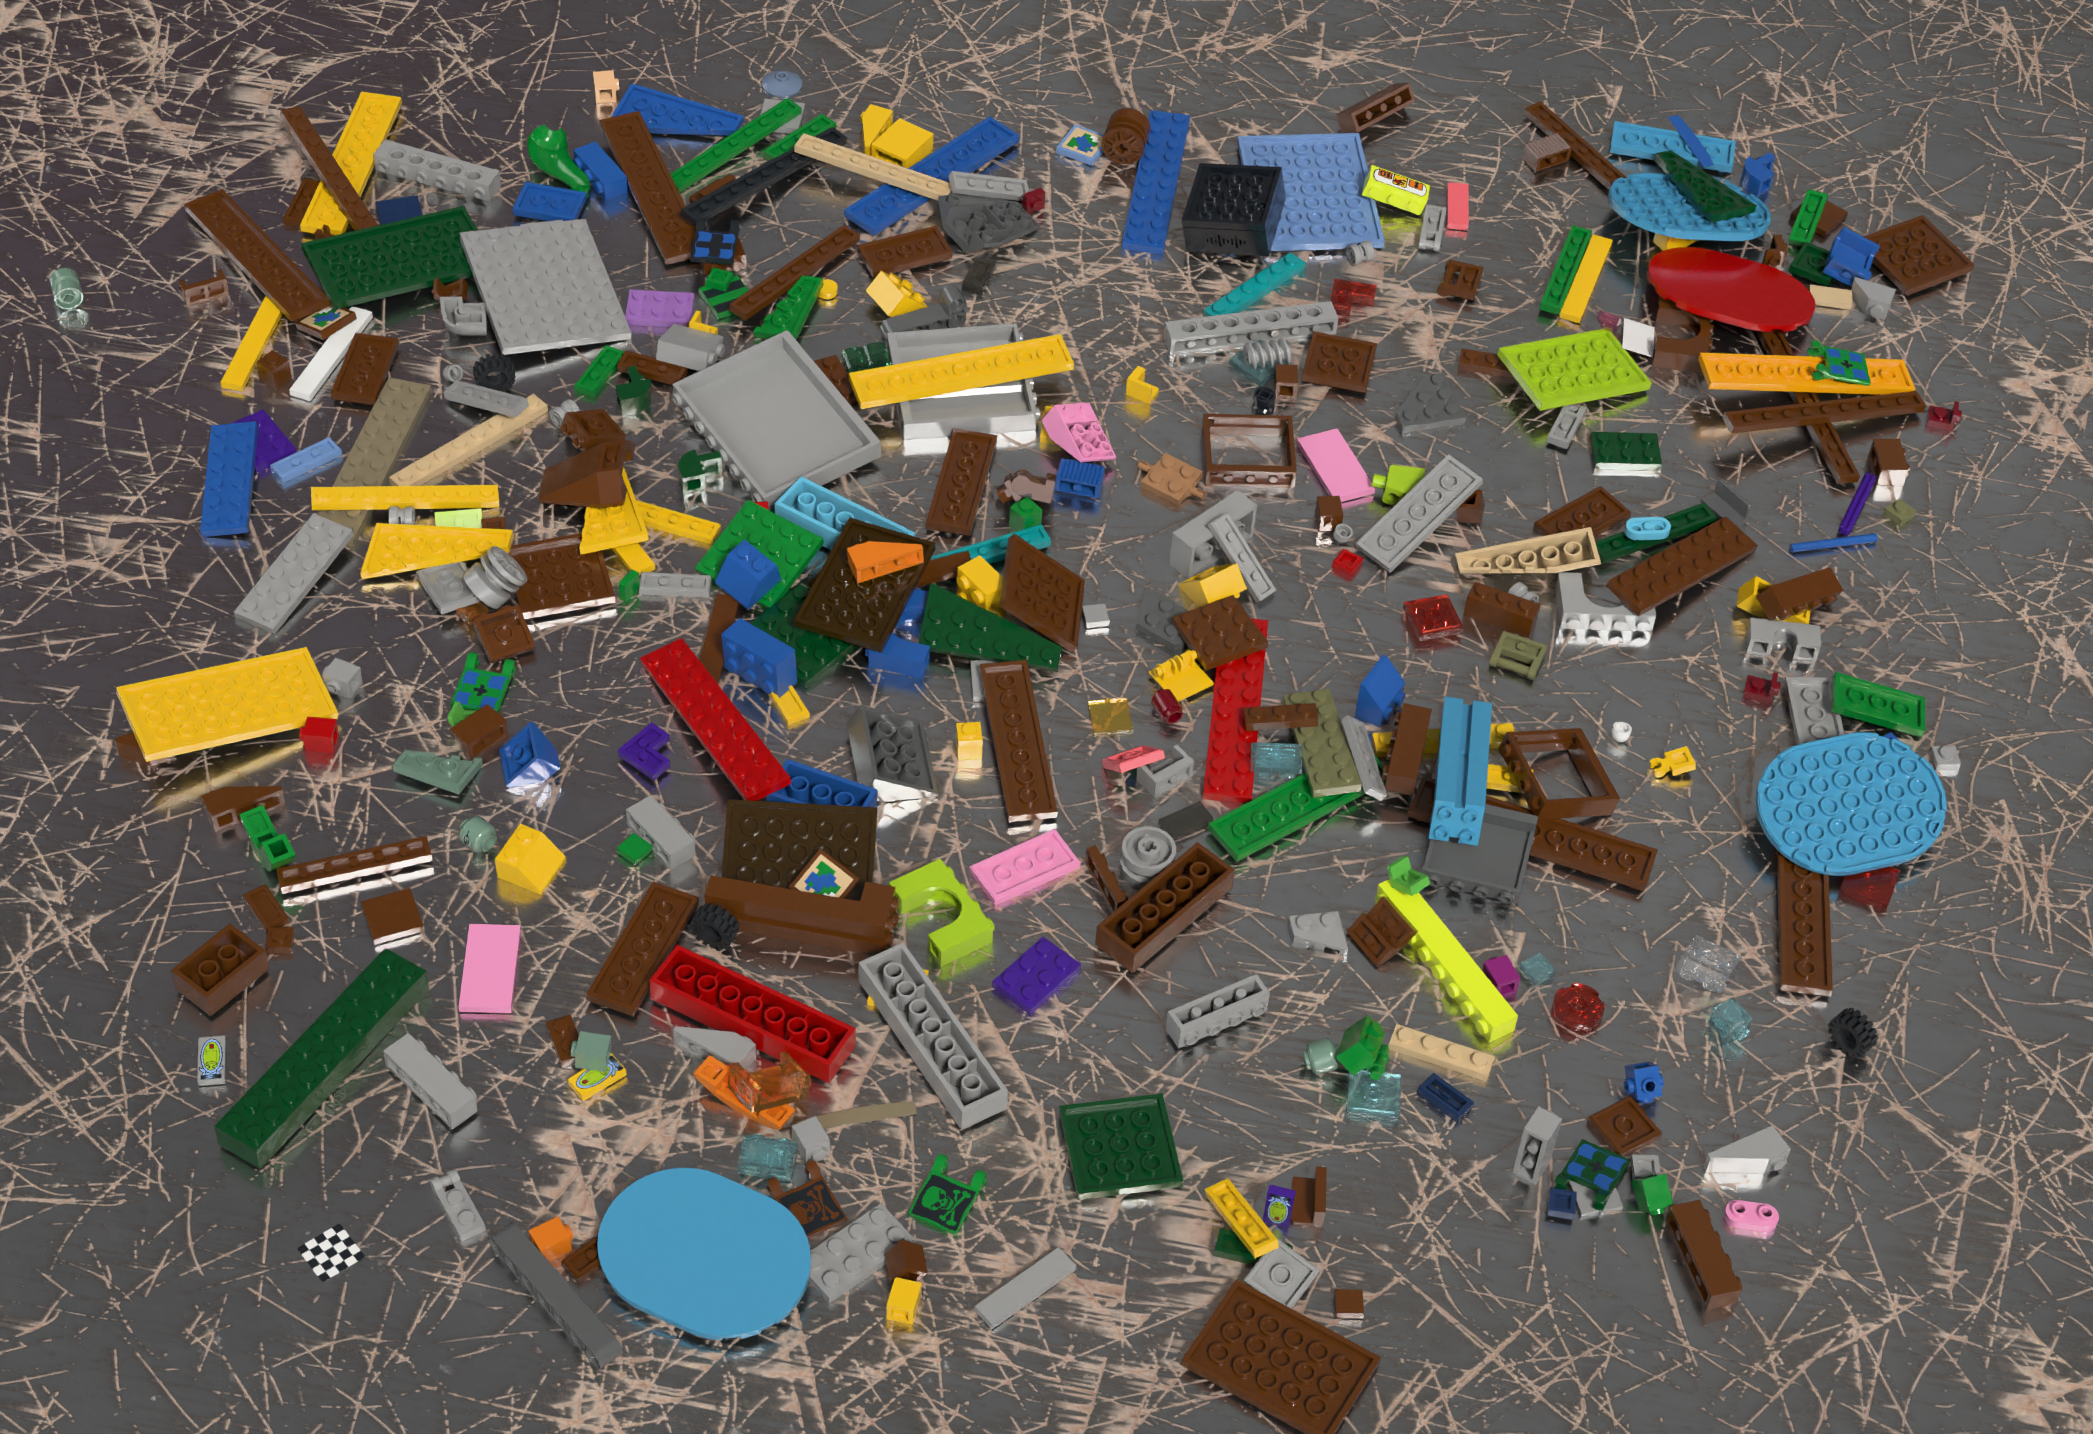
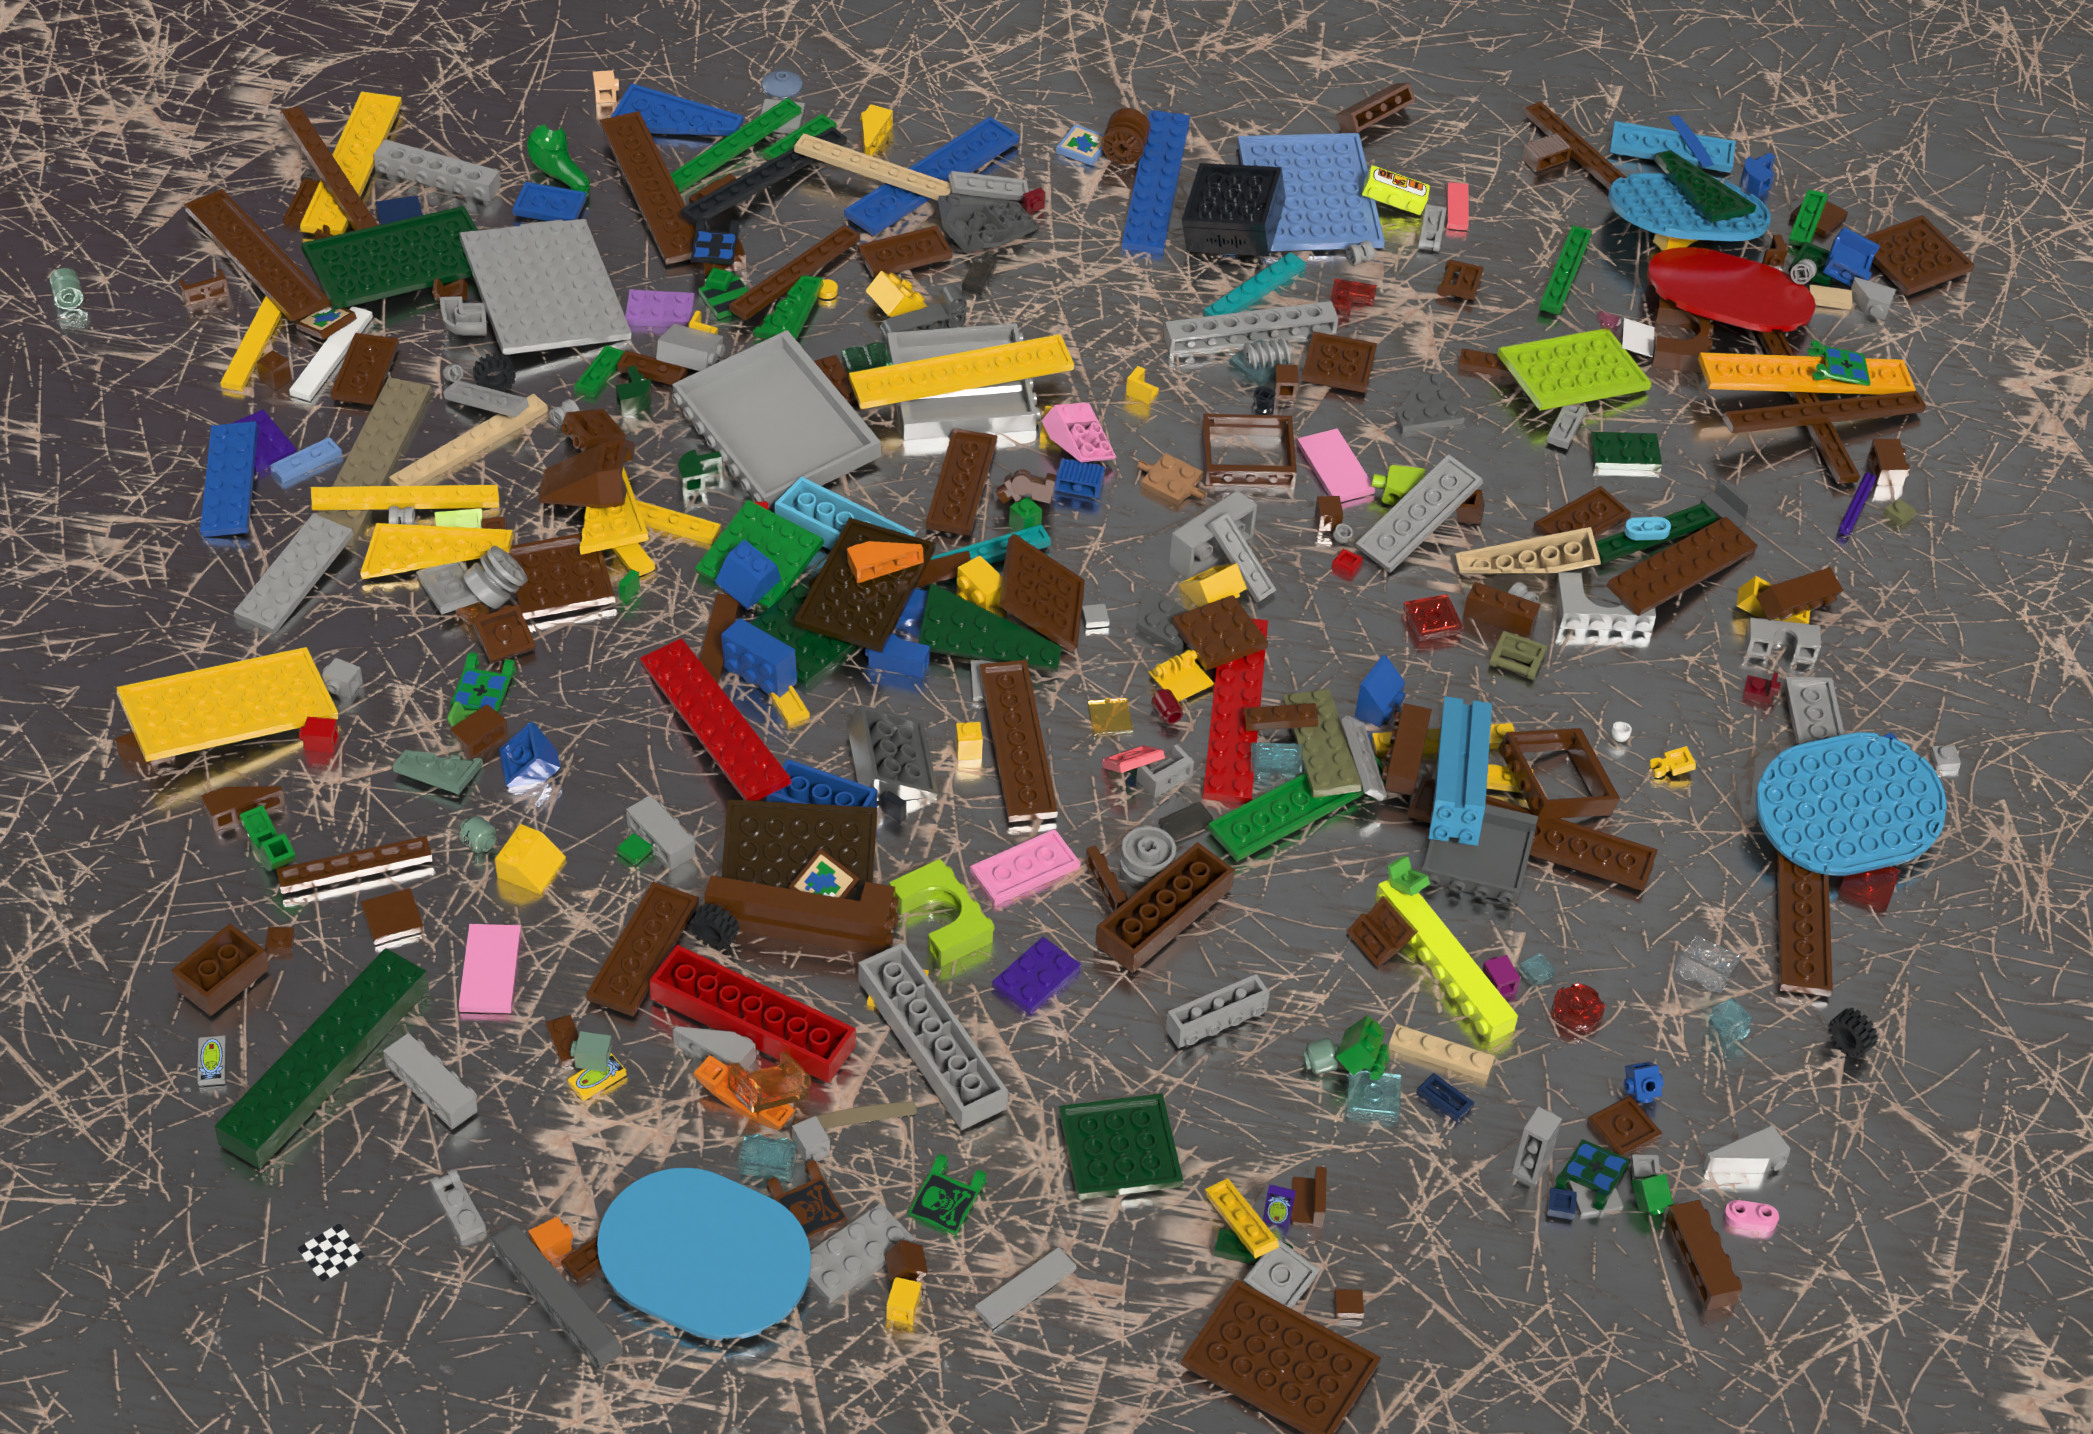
(265, 908): reddish brown tile -> none
(601, 170): blue brick -> none
(643, 754): dark purple plate -> none
(675, 585): light grey tile -> none
(894, 806): none -> black tile
(903, 144): yellow brick -> none
(1319, 931): light grey wing -> none
(1586, 279): yellow tile -> none
(1803, 267): none -> light grey wheel
(1831, 543): blue bar -> none
(1878, 704): green plate -> none
(1943, 418): dark red bracket -> none

